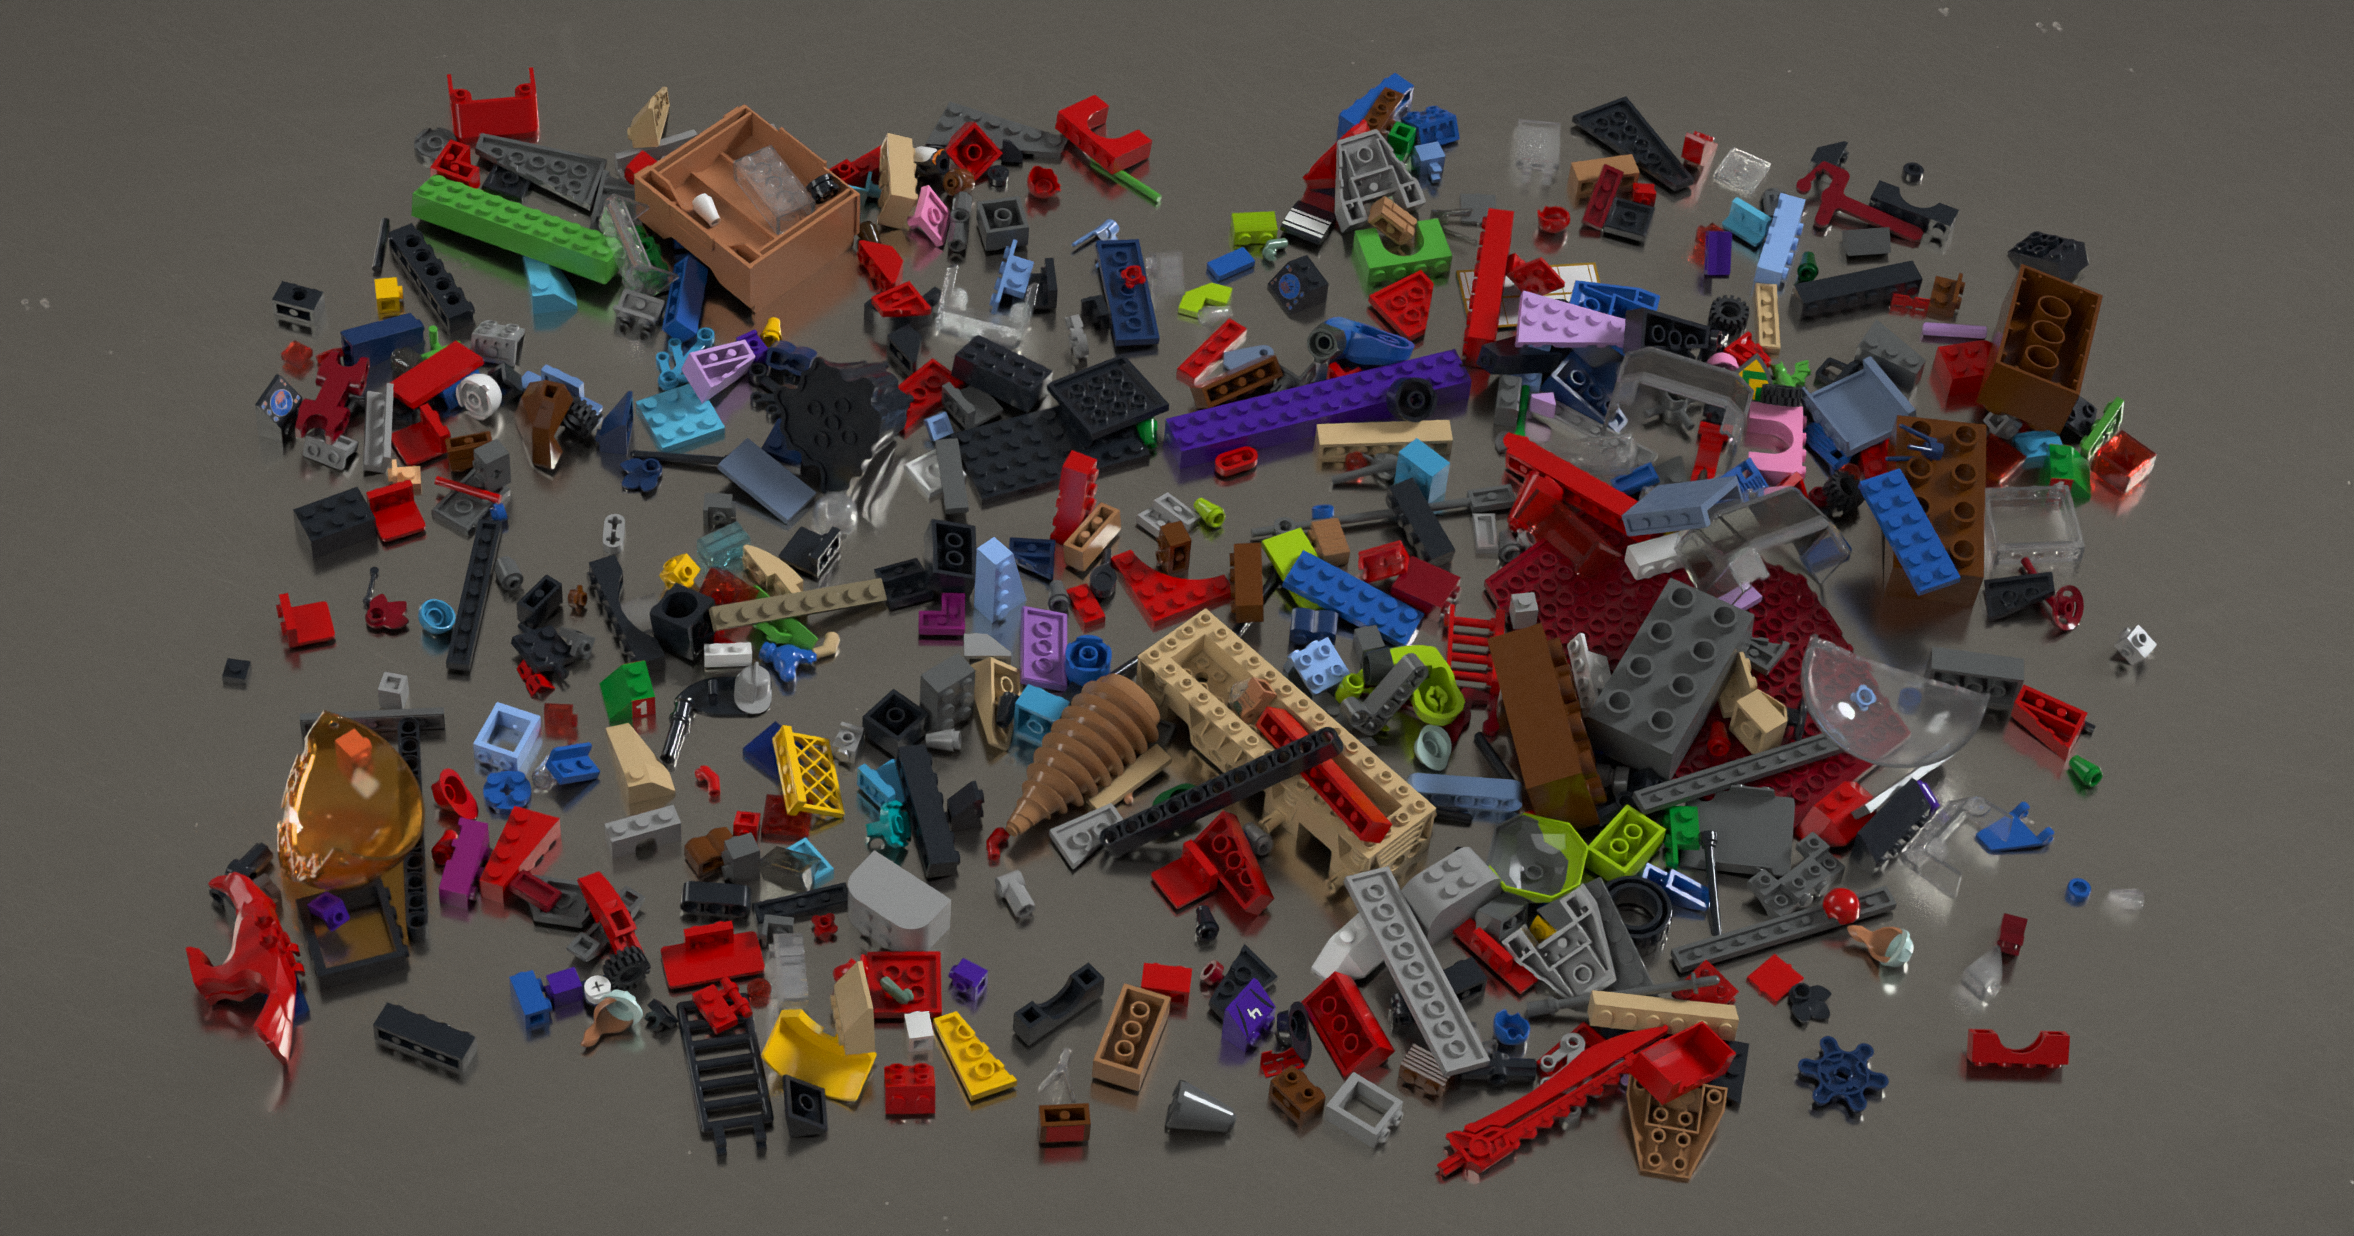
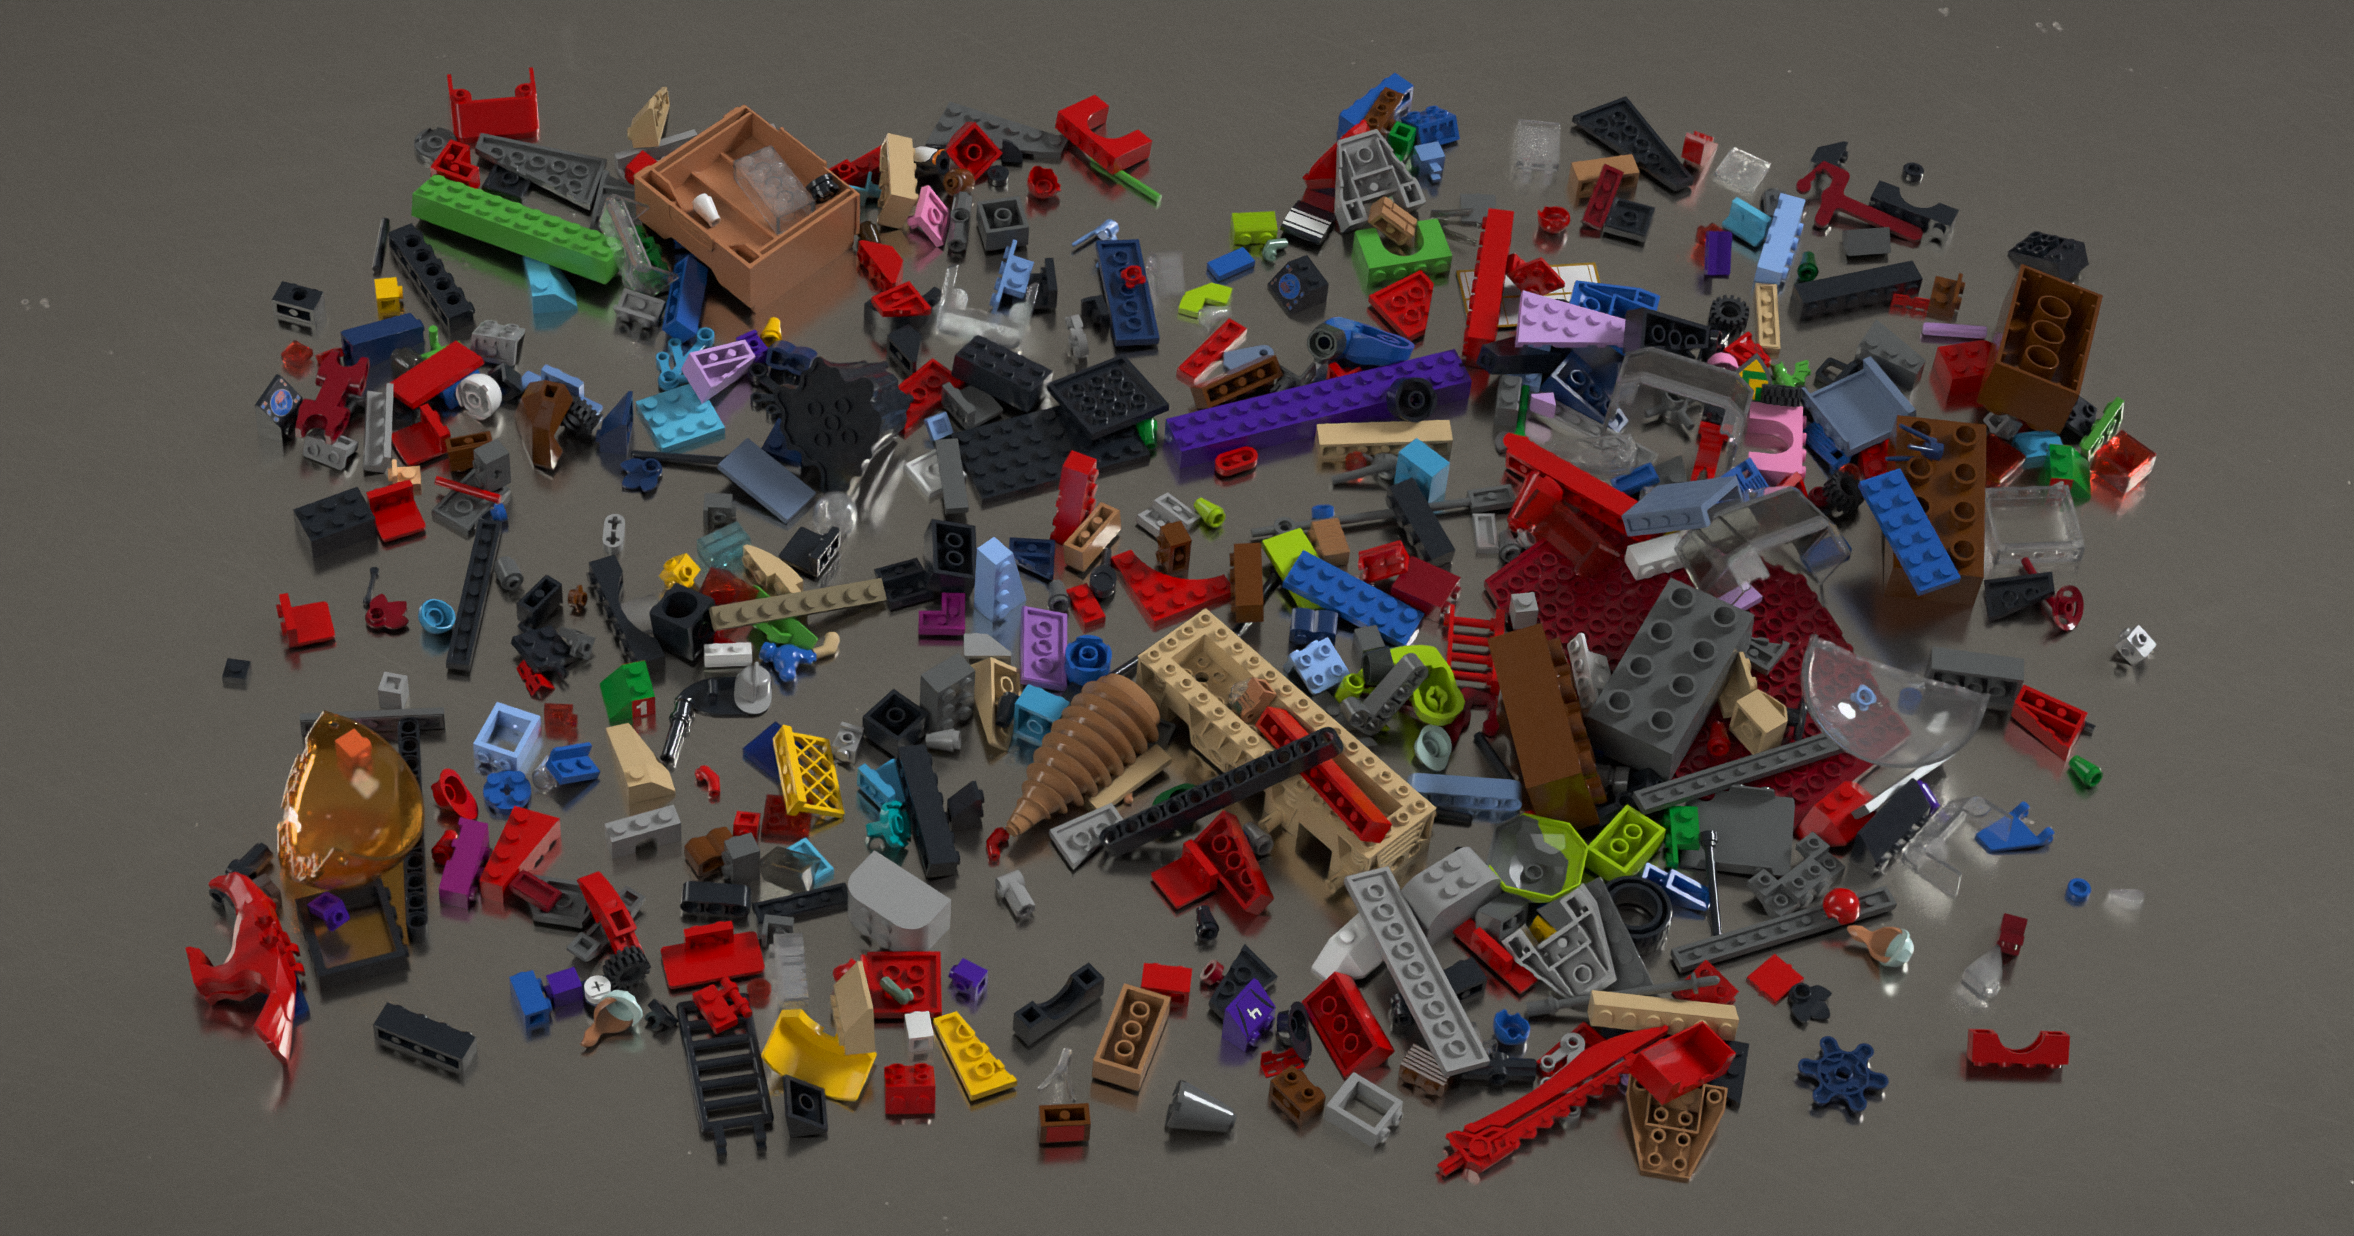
(824, 930): red plate -> none
(1644, 194): red bracket -> none

